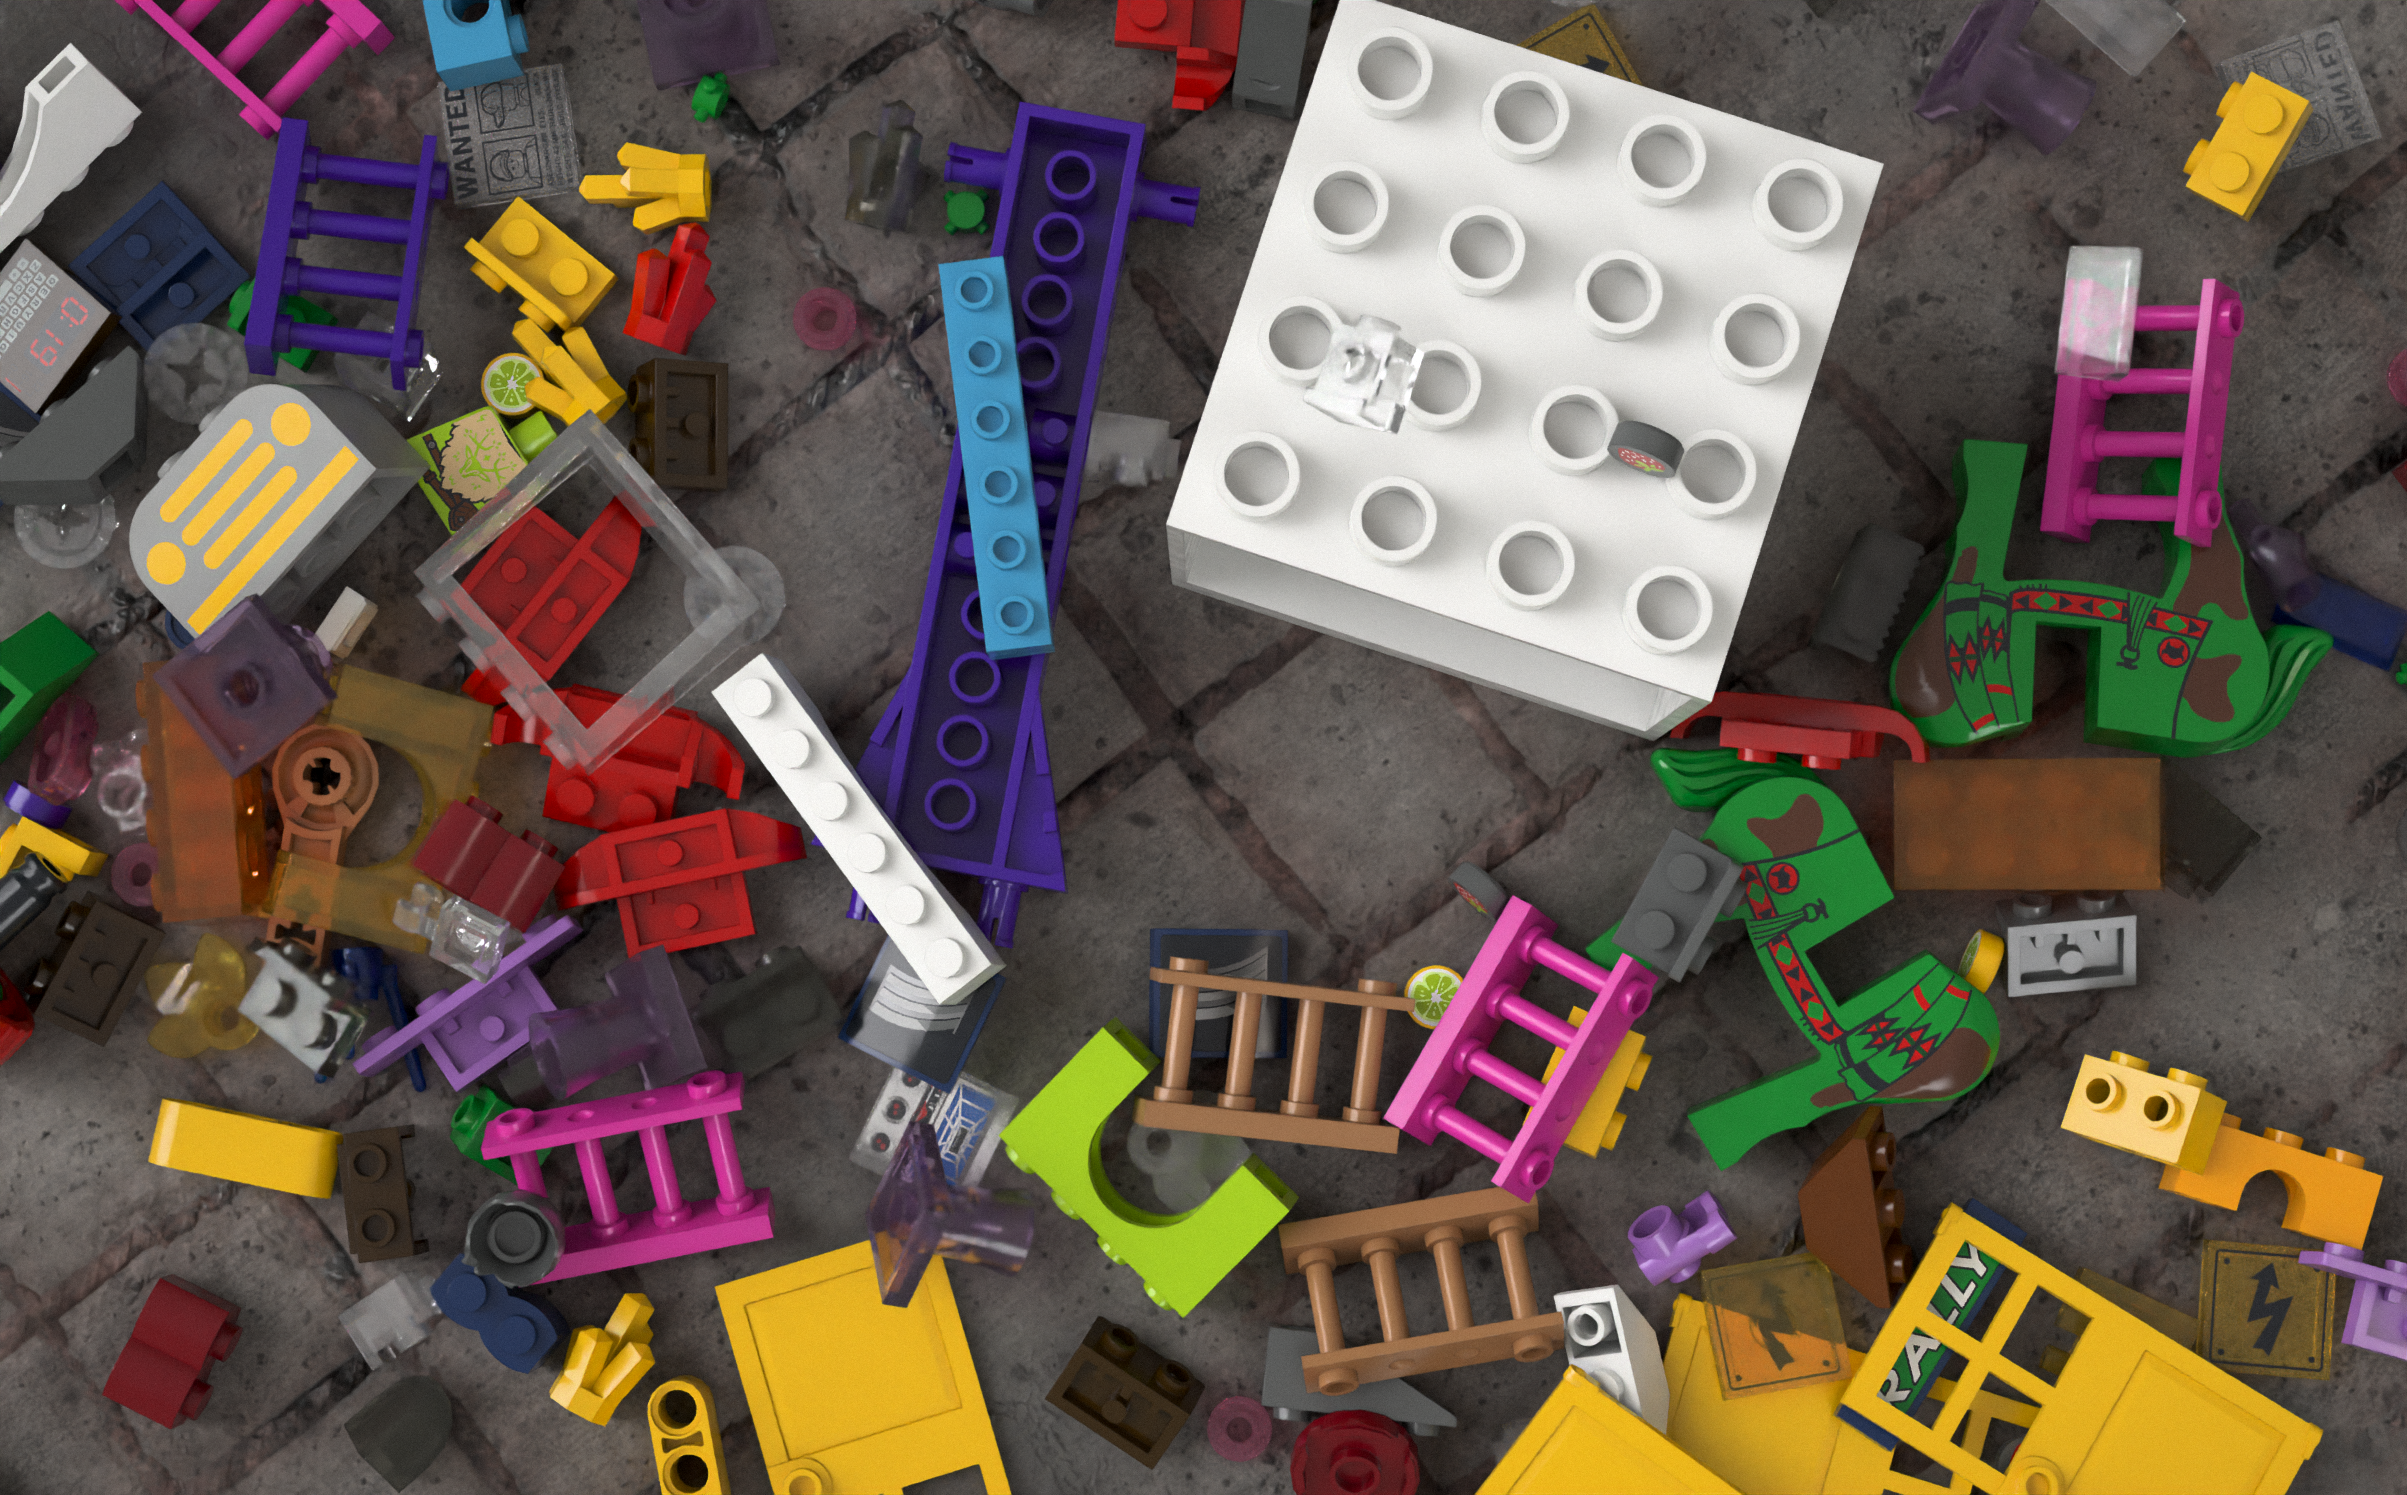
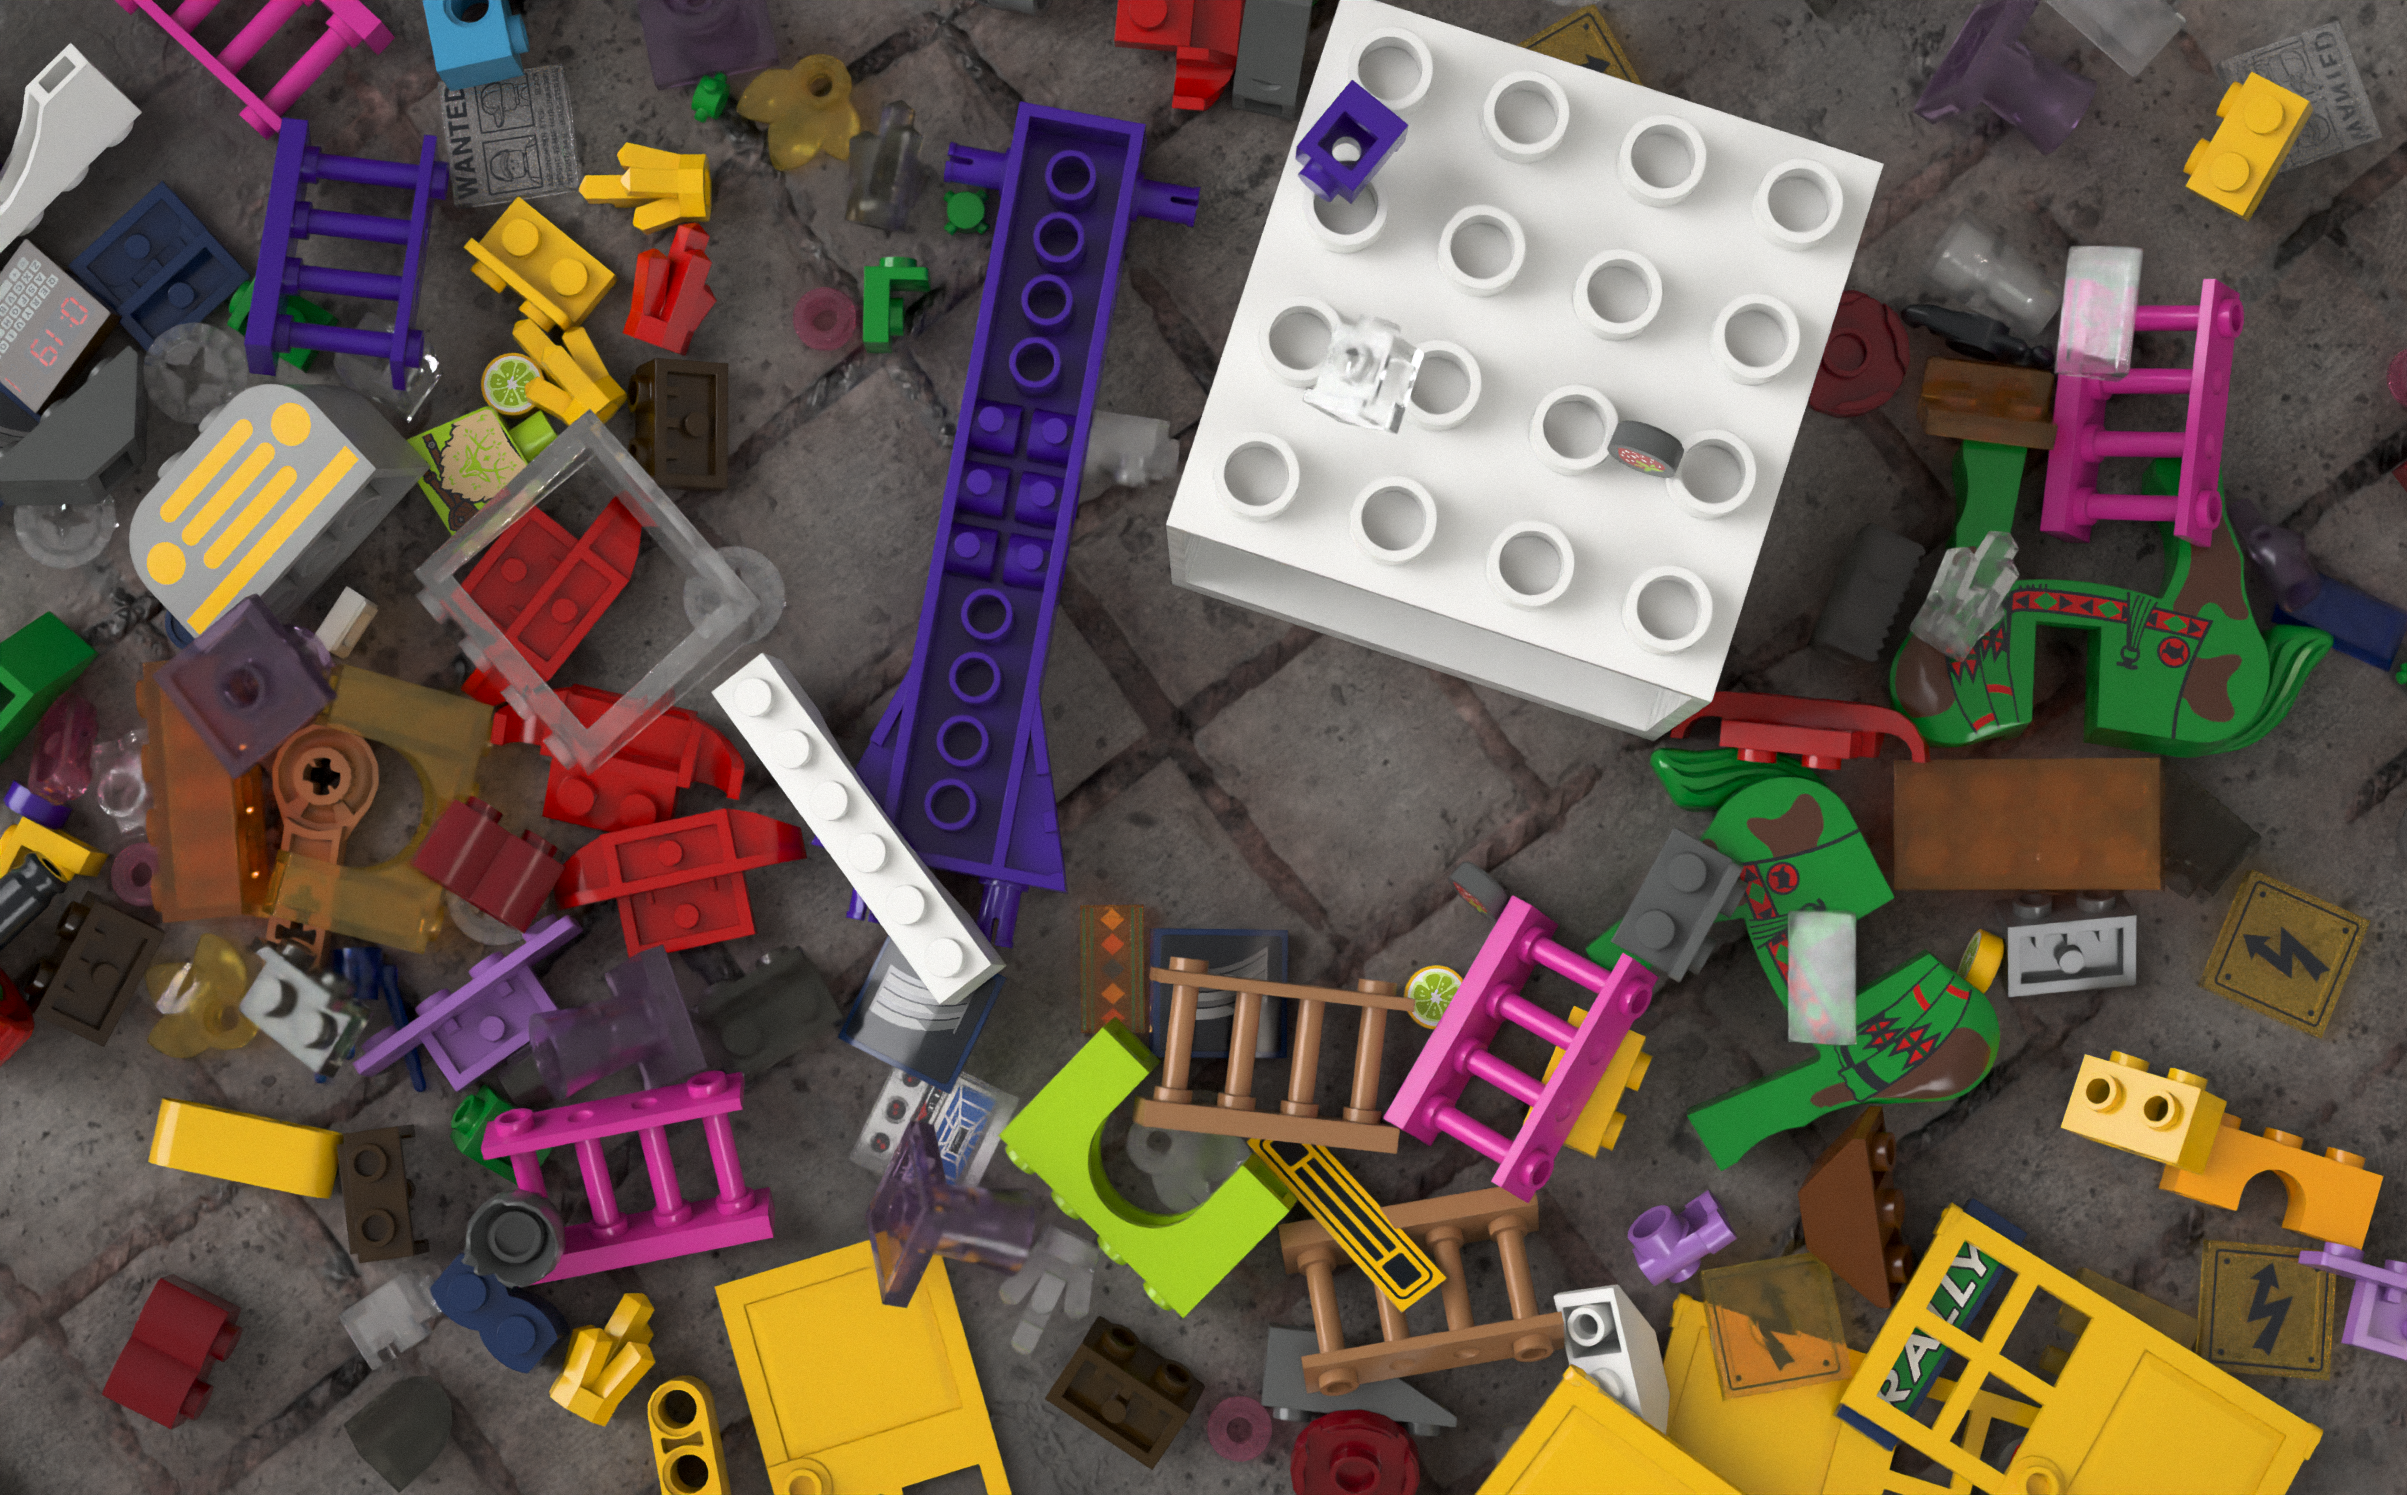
(459, 930): clear plate -> none
(797, 118): none -> clear yellow plate
(881, 312): none -> green bracket
(996, 458): dark azure brick -> none
(1060, 1258): none -> clear rock
(1112, 966): none -> clear orange tile
(1352, 1219): none -> sticker
(1354, 120): none -> dark purple brick
(1822, 977): none -> clear slope
(1861, 359): none -> dark red tile
(1967, 595): none -> clear rock
(1977, 336): none -> black piece
(1987, 402): none -> clear orange bracket
(1991, 277): none -> clear plant
(2284, 953): none -> clear yellow tile

